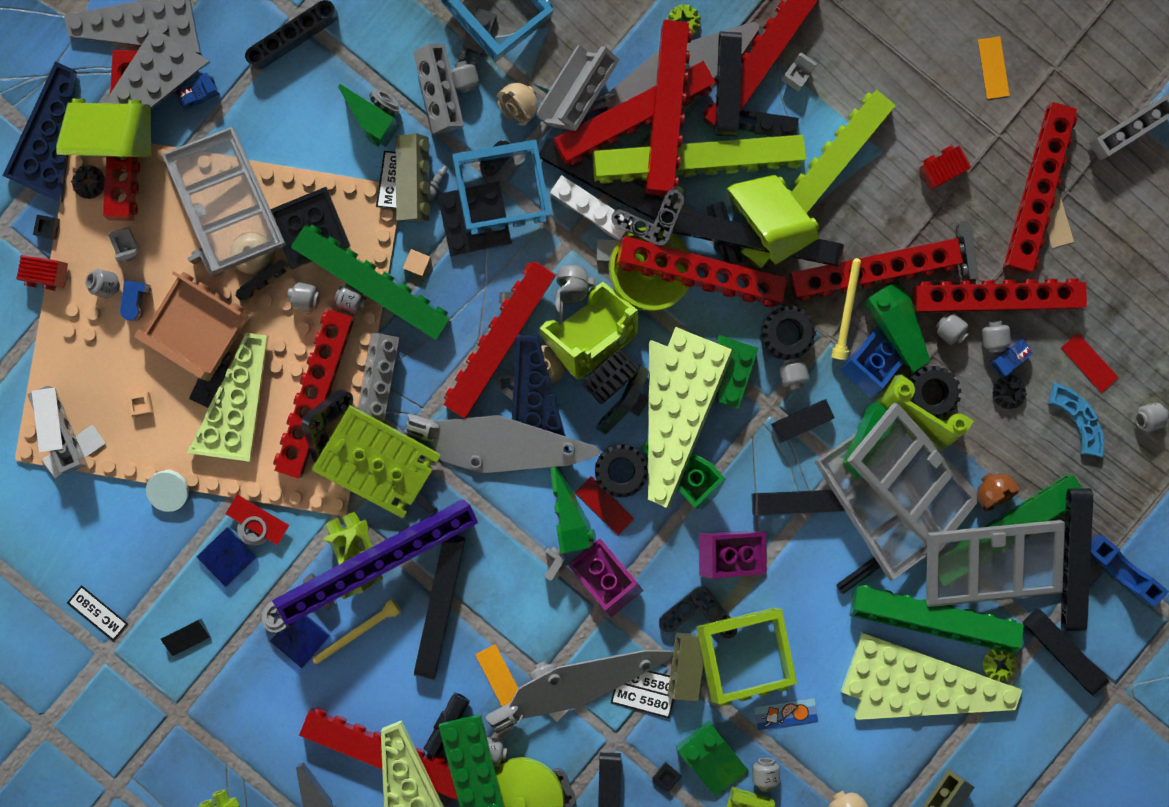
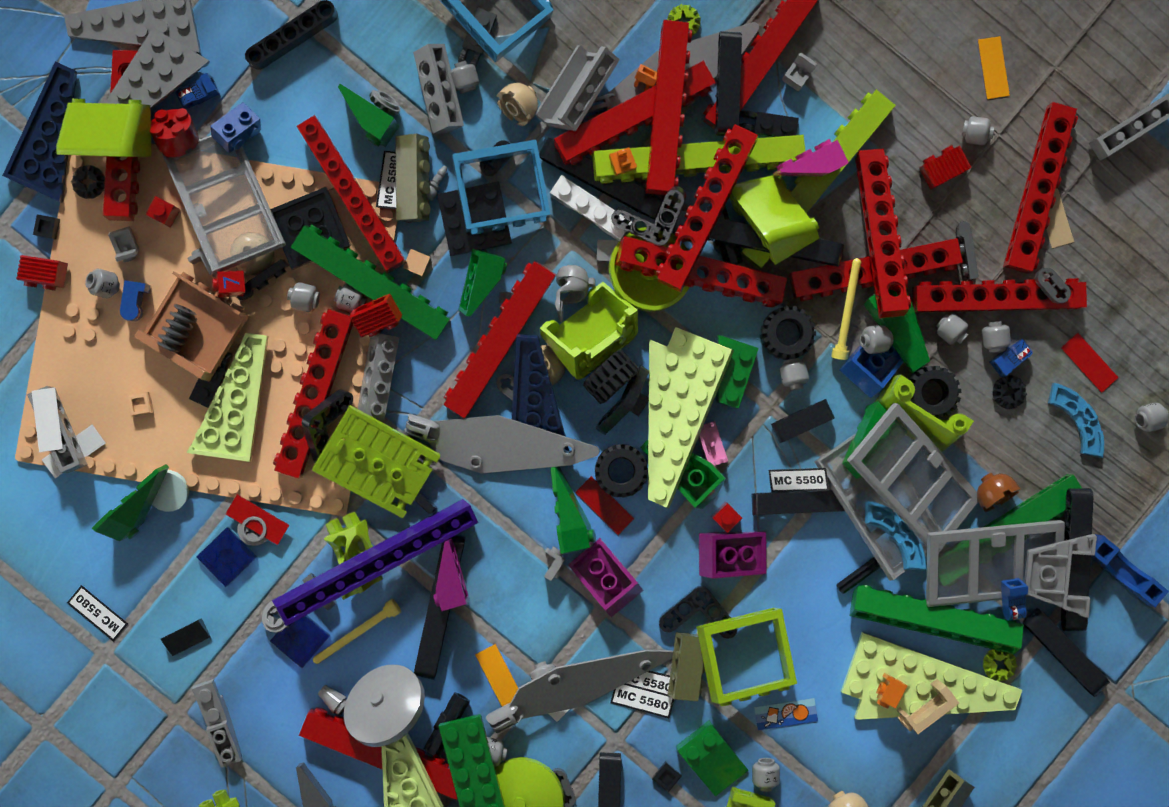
(130, 515): none -> green wedge
(162, 211): none -> red brick
(173, 132): none -> red brick
(177, 329): none -> dark grey piece
(218, 722): none -> light grey slope
(229, 283): none -> red brick
(236, 127): none -> blue brick
(333, 699): none -> light grey cone
(351, 194): none -> red brick
(375, 316): none -> red brick
(384, 705): none -> light grey dish
(450, 586): none -> magenta slope
(481, 277): none -> green slope
(622, 161): none -> orange tile
(646, 76): none -> orange tile
(712, 444): none -> bright pink hinge
(726, 517): none -> red brick
(736, 137): none -> red brick
(798, 480): none -> sticker
(823, 161): none -> dark pink slope
(876, 339): none -> light grey head
(877, 161): none -> red brick
(890, 691): none -> orange brick
(904, 537): none -> dark azure tile
(930, 711): none -> tan panel
(977, 130): none -> light grey head
(1014, 599): none -> blue leg
(1049, 573): none -> light grey wing
(1056, 282): none -> dark grey beam

